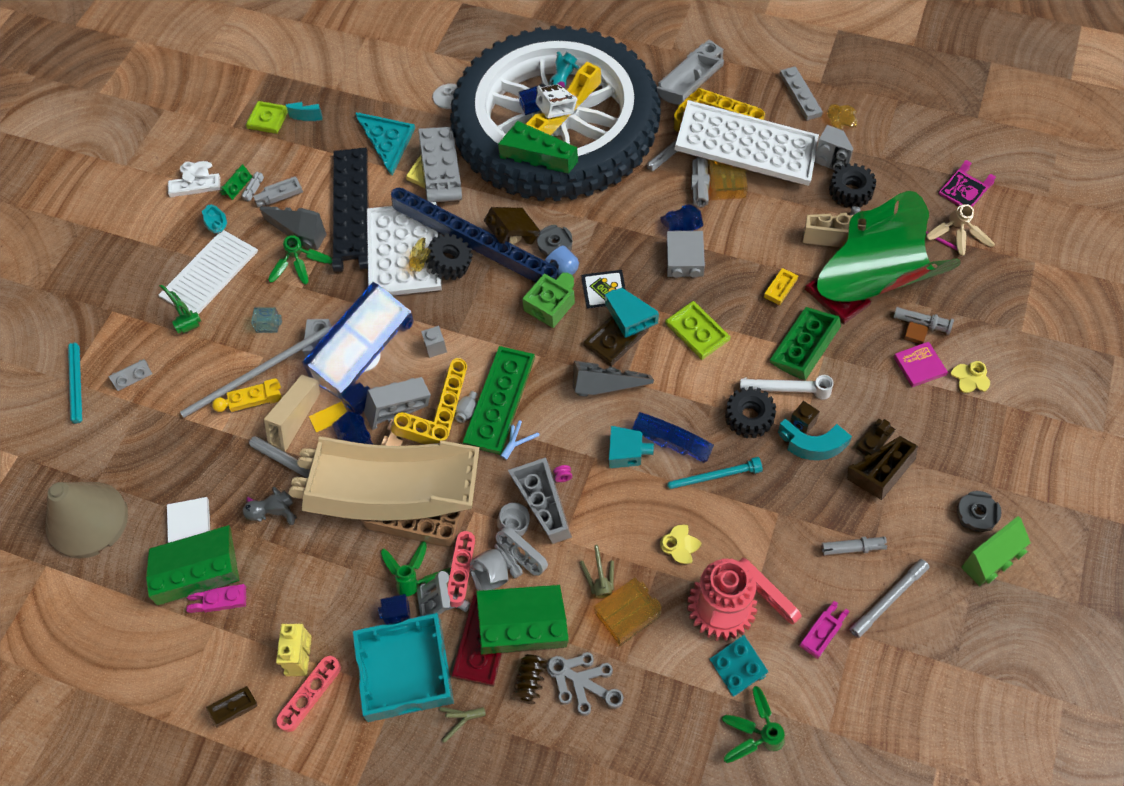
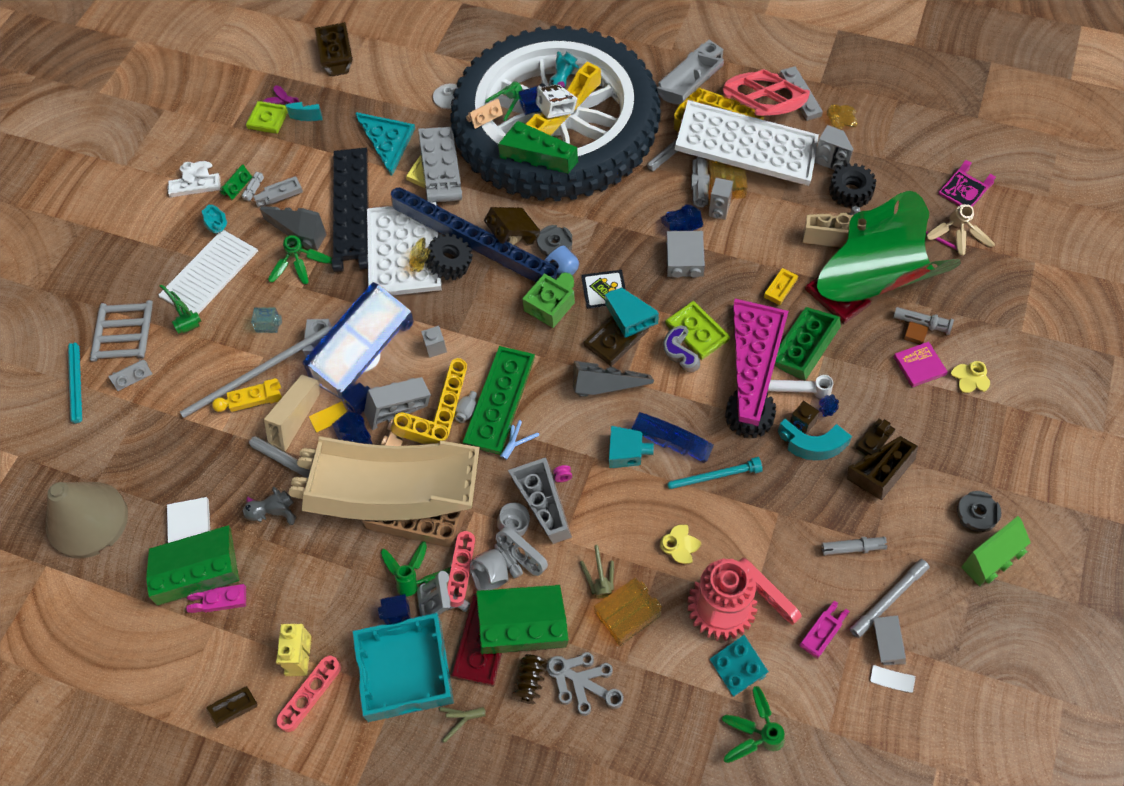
(141, 337): none -> light grey bar
(282, 97): none -> magenta piece
(334, 48): none -> dark brown slope
(485, 113): none -> light nougat hinge
(511, 92): none -> green plant
(688, 360): none -> light grey animal
(720, 198): none -> light grey brick
(757, 343): none -> dark pink wing
(798, 99): none -> coral window
(829, 405): none -> clear blue plant
(890, 640): none -> light grey hinge
(892, 679): none -> white sticker

